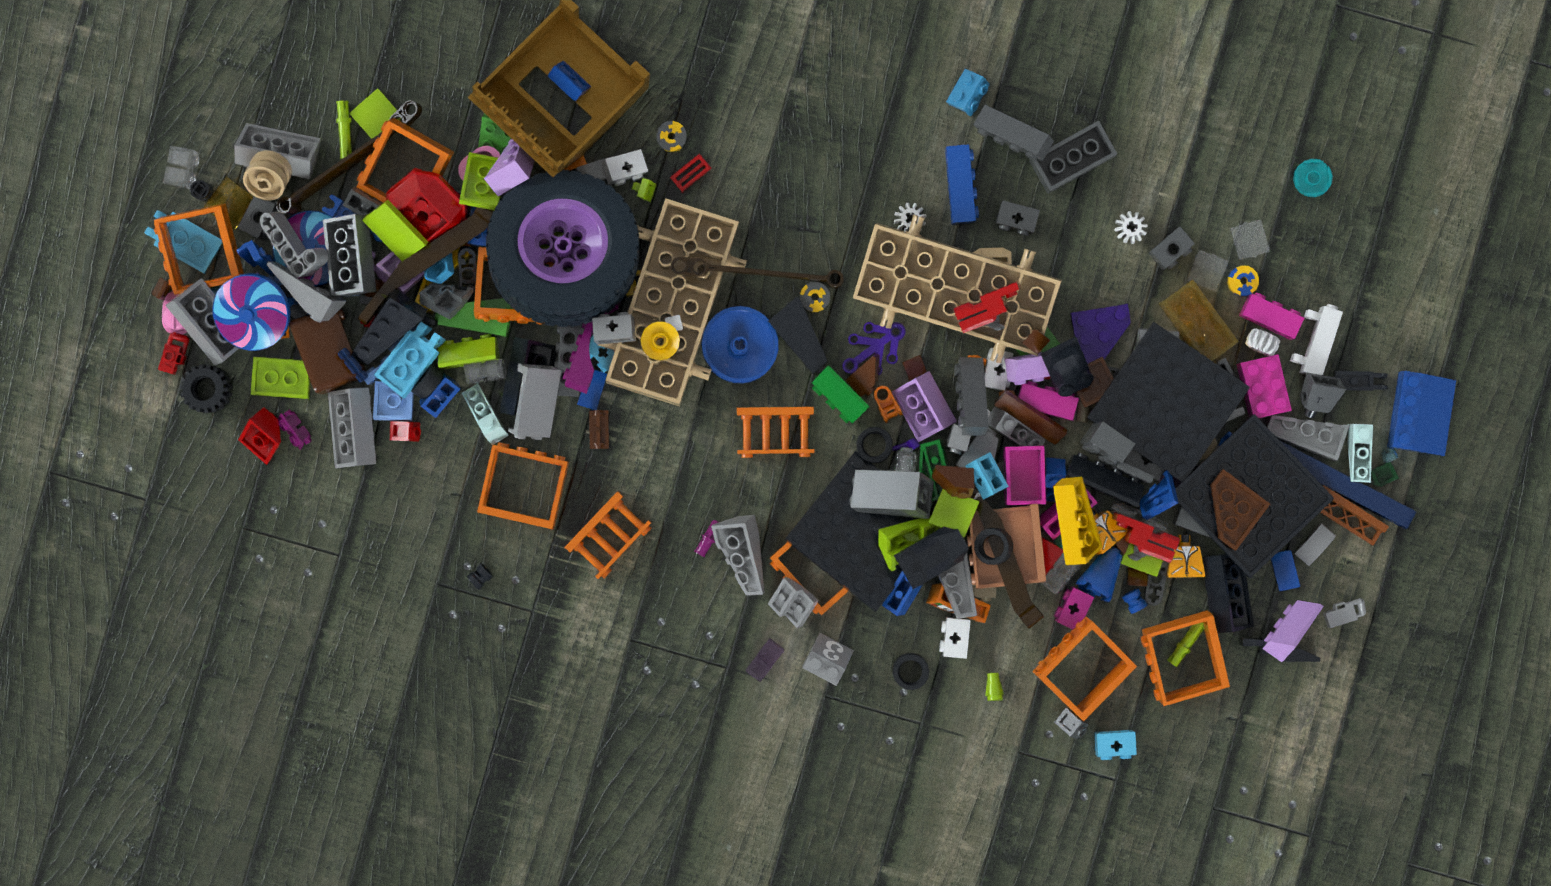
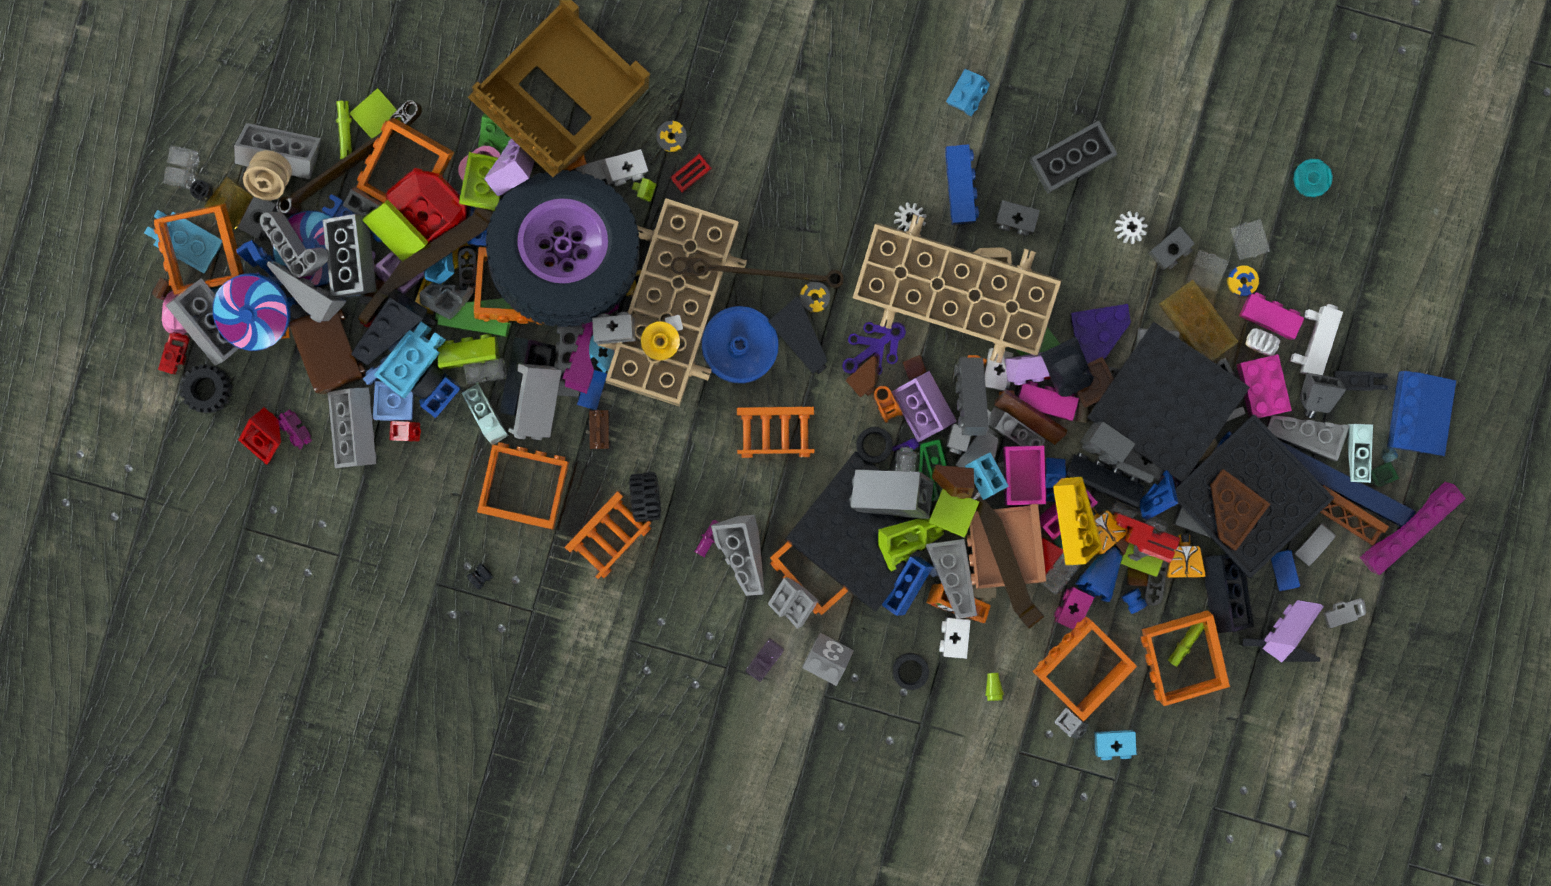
(280, 378): lime tile -> none
(352, 365): dark blue axle -> none
(568, 80): blue slope -> none
(645, 496): none -> black tyre
(839, 395): green slope -> none
(931, 555): black slope -> none
(979, 546): black tyre -> none
(985, 312): red plate -> none
(1013, 133): dark grey brick -> none
(1036, 341): reddish brown slope -> none
(1435, 509): none -> magenta arch

